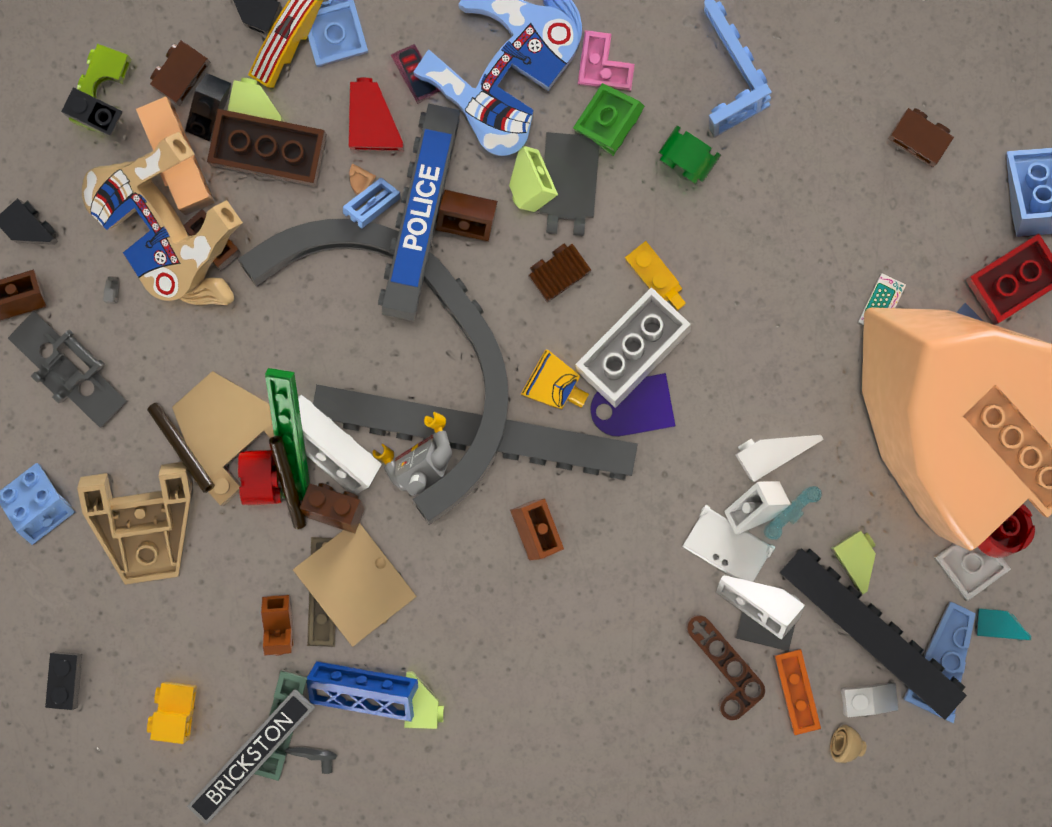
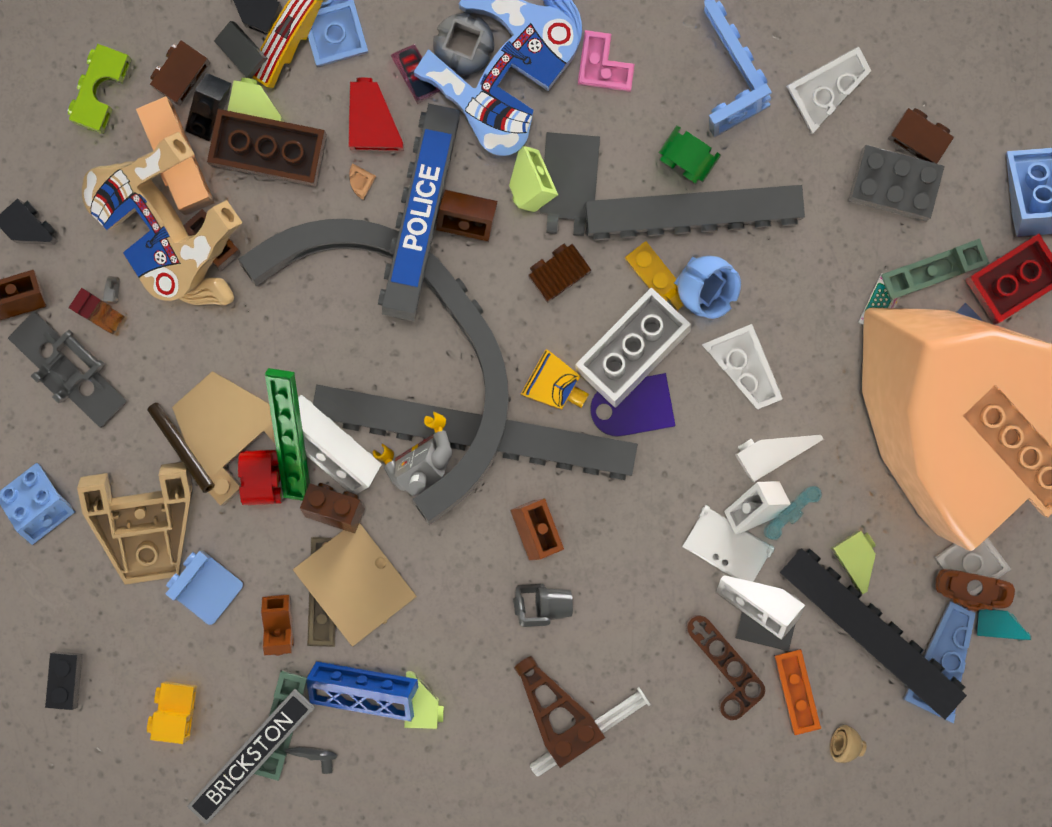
(91, 112): black slope -> none
(96, 311): none -> leg
(204, 587): none -> light blue bracket
(240, 49): none -> dark grey tile
(287, 481): dark brown piece -> none
(374, 206): light blue tile -> none
(457, 61): none -> light grey piece
(549, 603): none -> dark grey piece
(575, 740): none -> reddish brown plate
(604, 722): none -> white axle
(609, 118): bright green bracket -> none
(694, 210): none -> dark grey brick
(708, 286): none -> light blue piece
(746, 364): none -> white wing
(828, 86): none -> white wing
(869, 699): white slope -> none
(896, 183): none -> dark grey brick
(935, 269): none -> sand green slope
(994, 592): none -> dark orange piece
(1011, 535): red brick -> none

